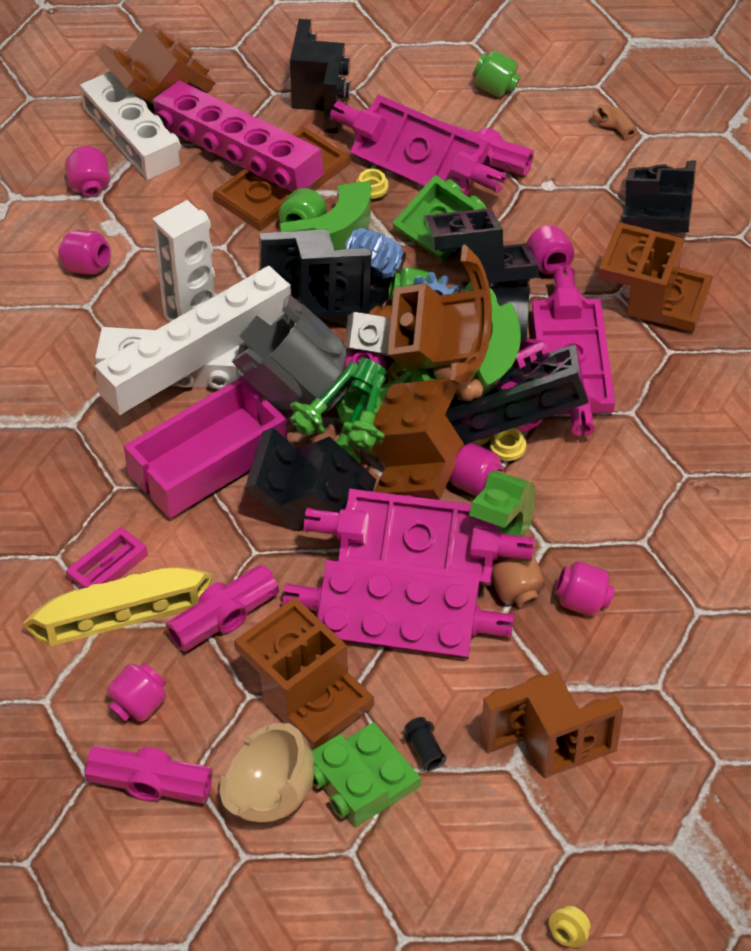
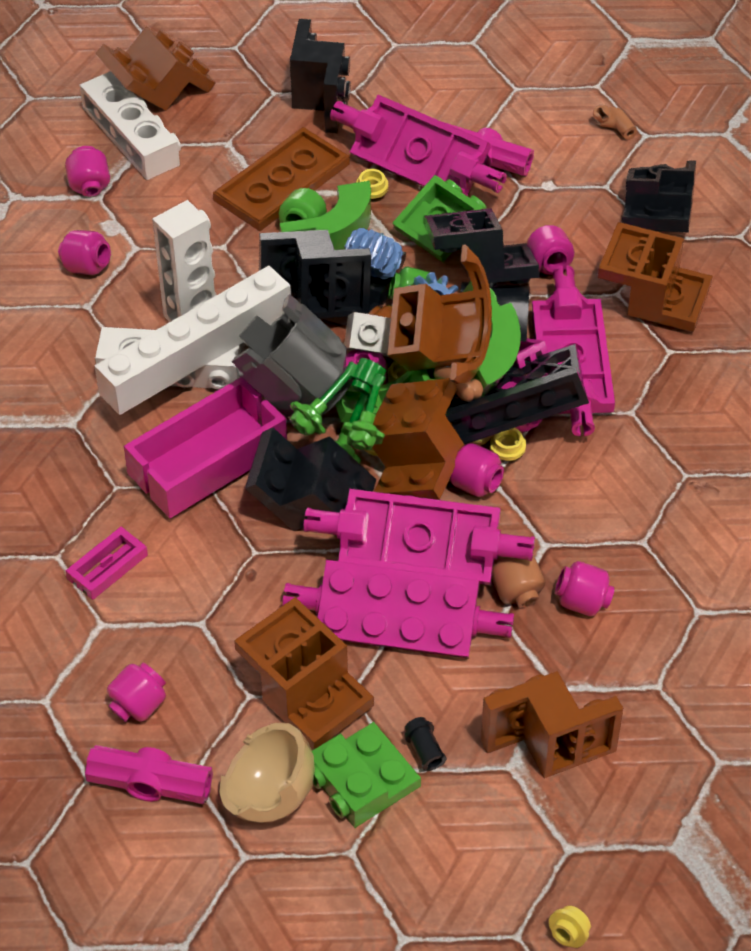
(117, 604): light yellow brick -> none
(222, 608): dark pink piece -> none
(239, 137): dark pink brick -> none
(496, 74): bright green head -> none
(506, 503): bright green arch -> none

